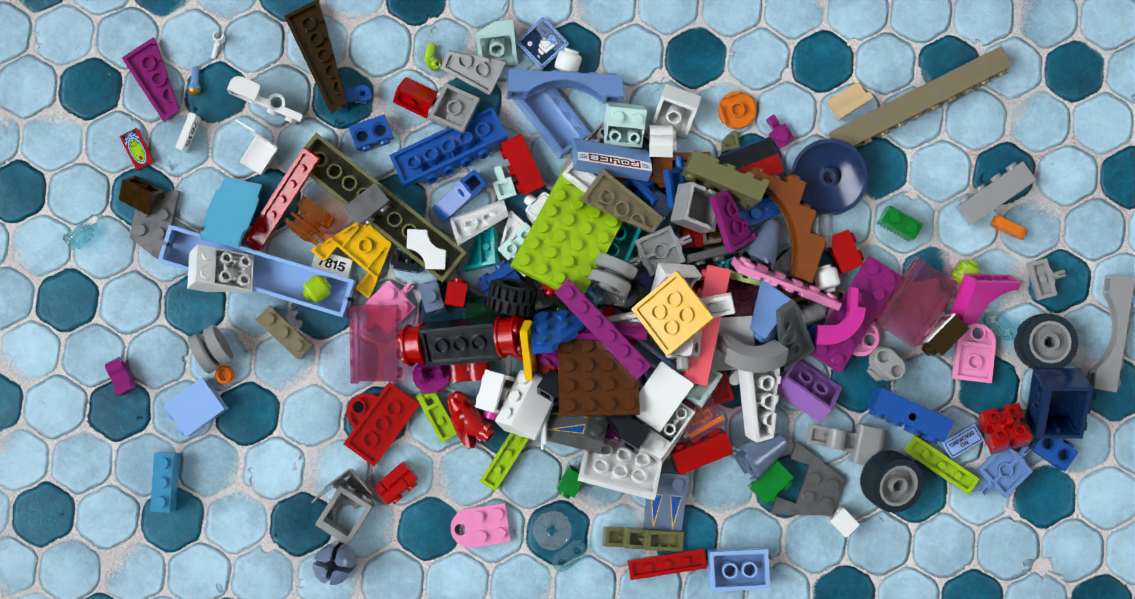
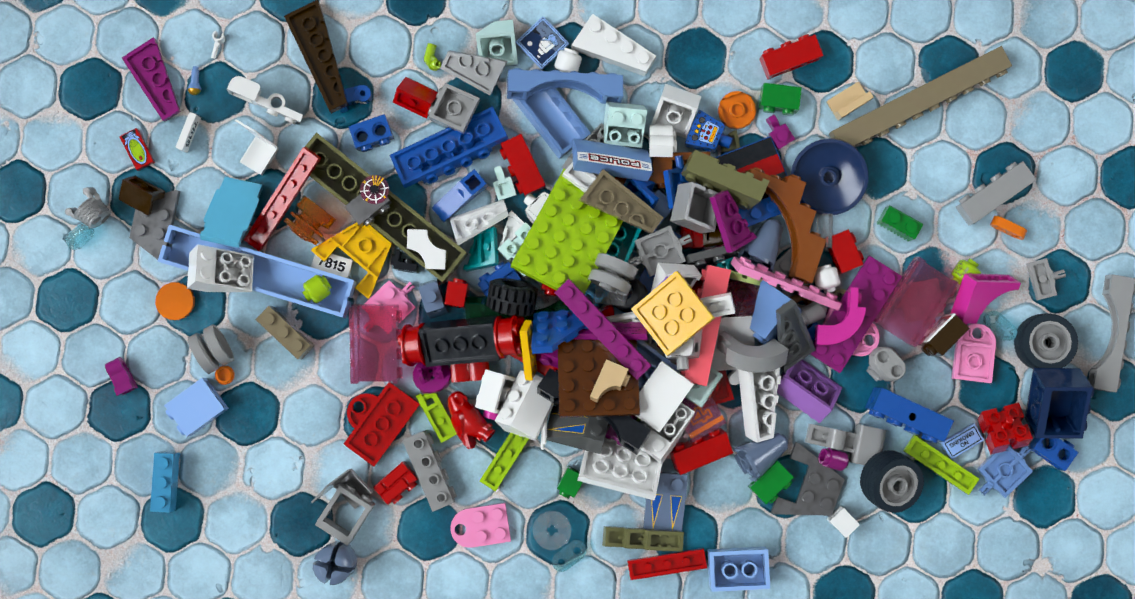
(92, 211): none -> light grey piece
(175, 301): none -> orange tile
(374, 189): none -> clear pink piece
(428, 470): none -> light grey brick
(610, 45): none -> white wedge
(610, 378): none -> tan arch
(707, 134): none -> blue torso
(780, 98): none -> green brick
(791, 56): none -> red brick
(833, 459): none -> magenta brick

